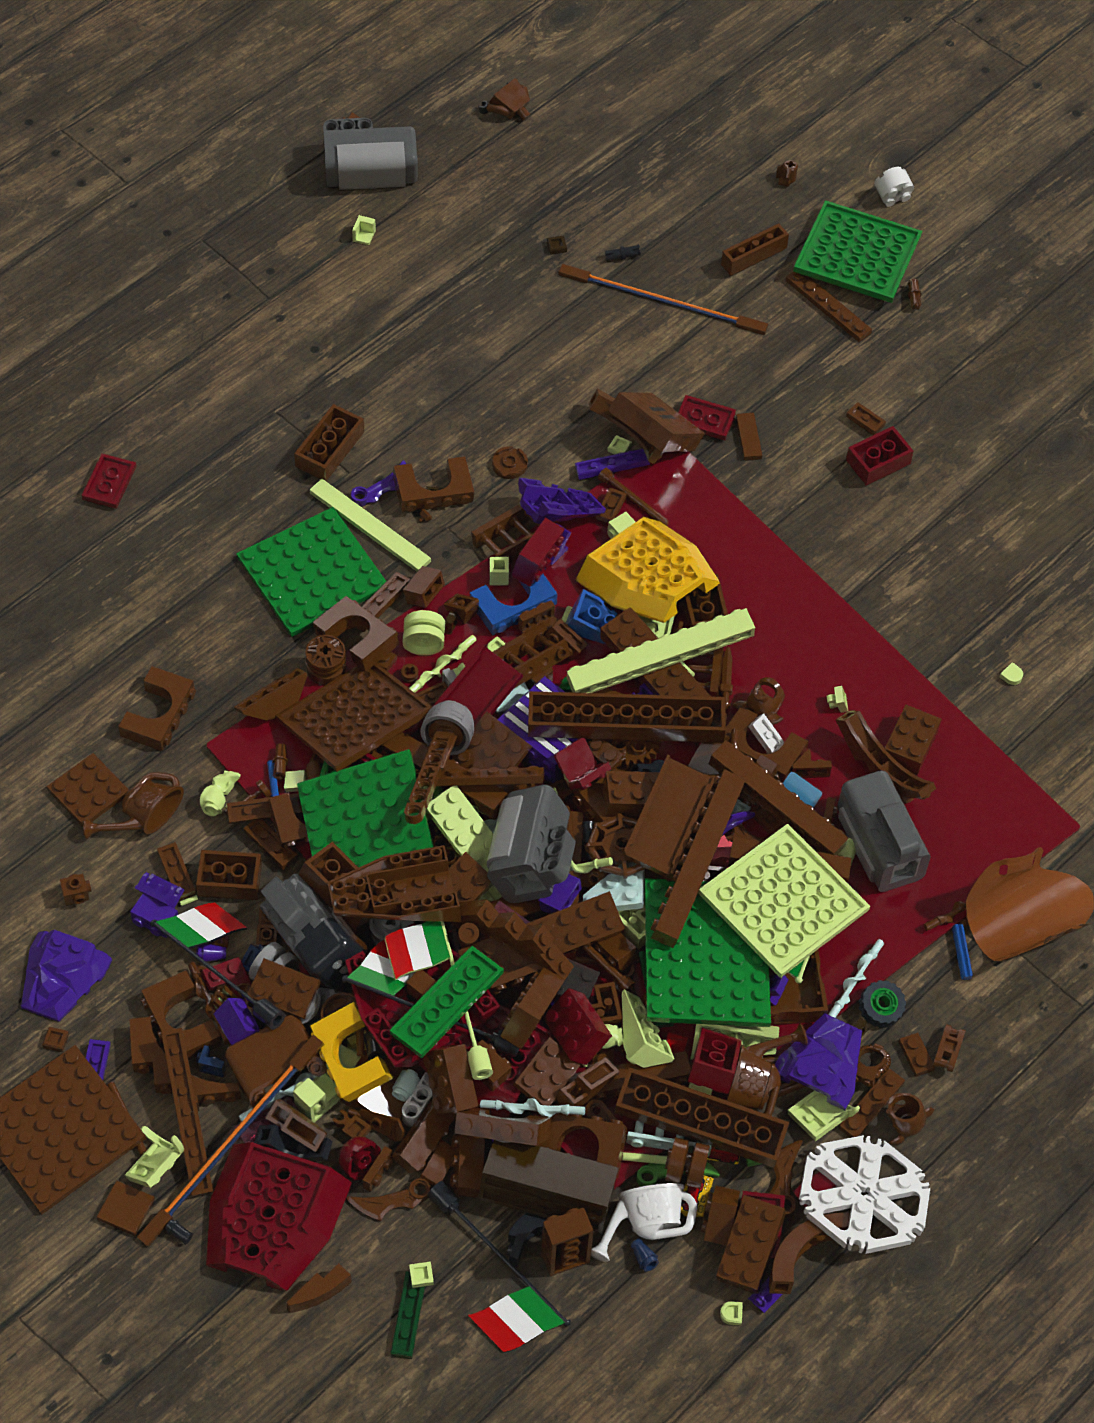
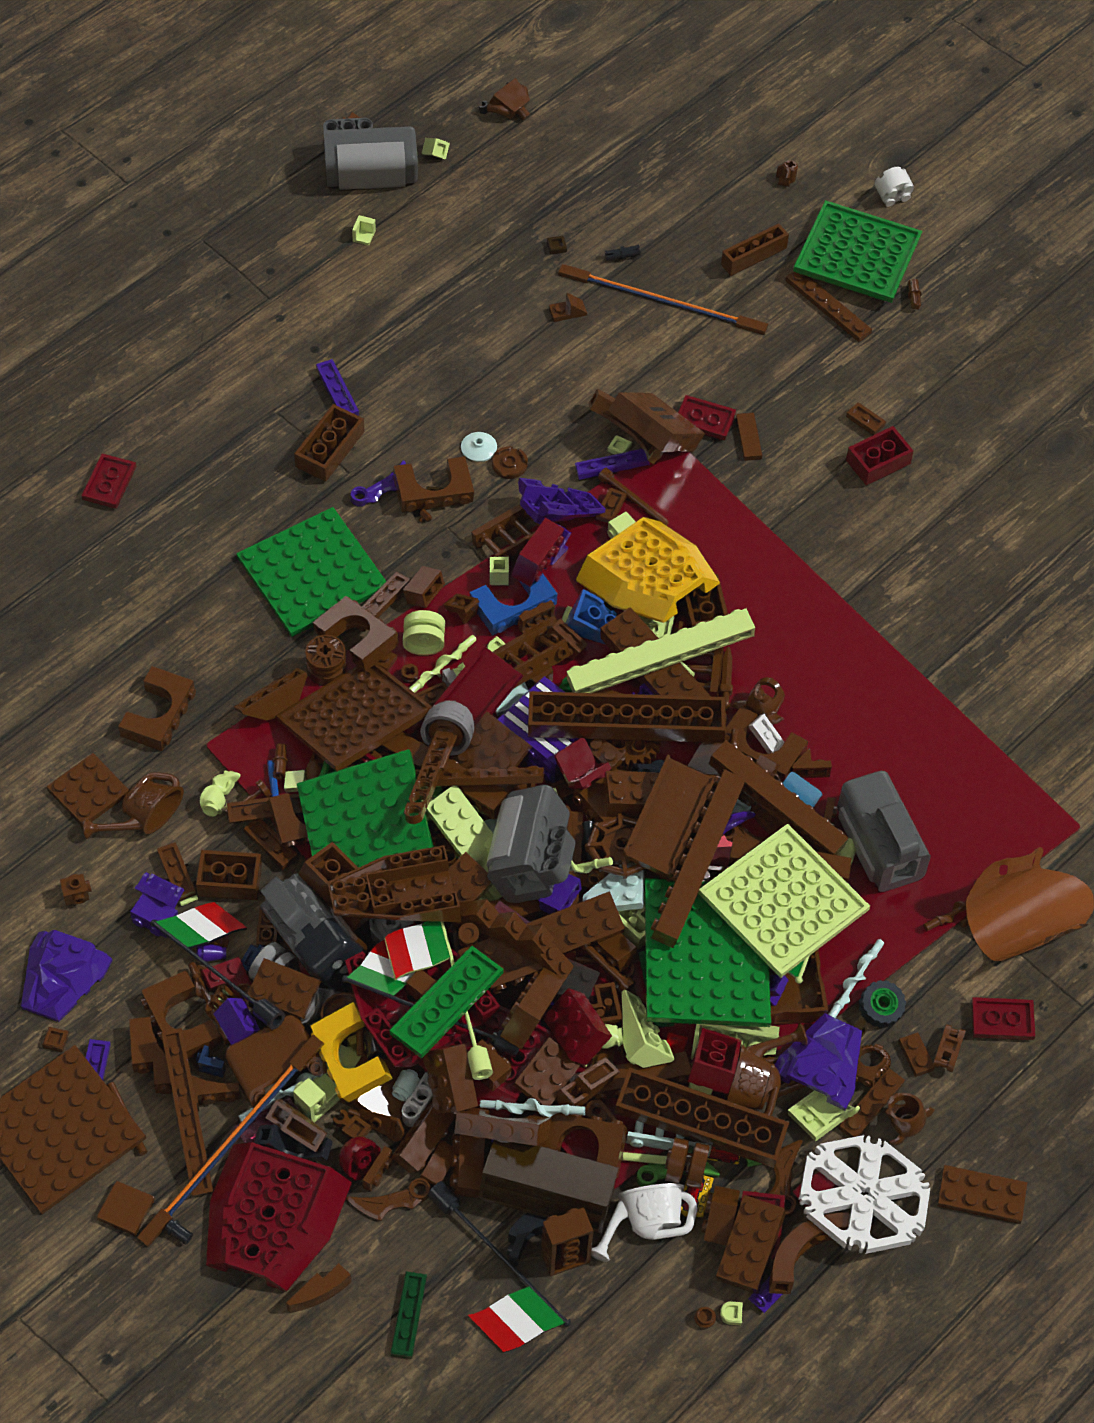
(155, 1160): yellowish green piece -> none
(336, 386): none -> dark purple plate
(370, 525): yellowish green tile -> none
(421, 1274): yellowish green tile -> none
(435, 147): none -> yellowish green panel
(450, 622): dark brown tile -> none
(478, 452): none -> light aqua dish
(570, 309): none -> reddish brown slope
(645, 1256): dark blue cone -> none
(705, 1317): none -> reddish brown plate
(838, 699): yellowish green tile -> none
(867, 748): reddish brown arch -> none
(913, 738): reddish brown brick -> none
(962, 951): blue axle -> none
(982, 1194): none -> reddish brown plate
(1003, 1018): none -> dark red plate
(1012, 674): yellowish green tile -> none

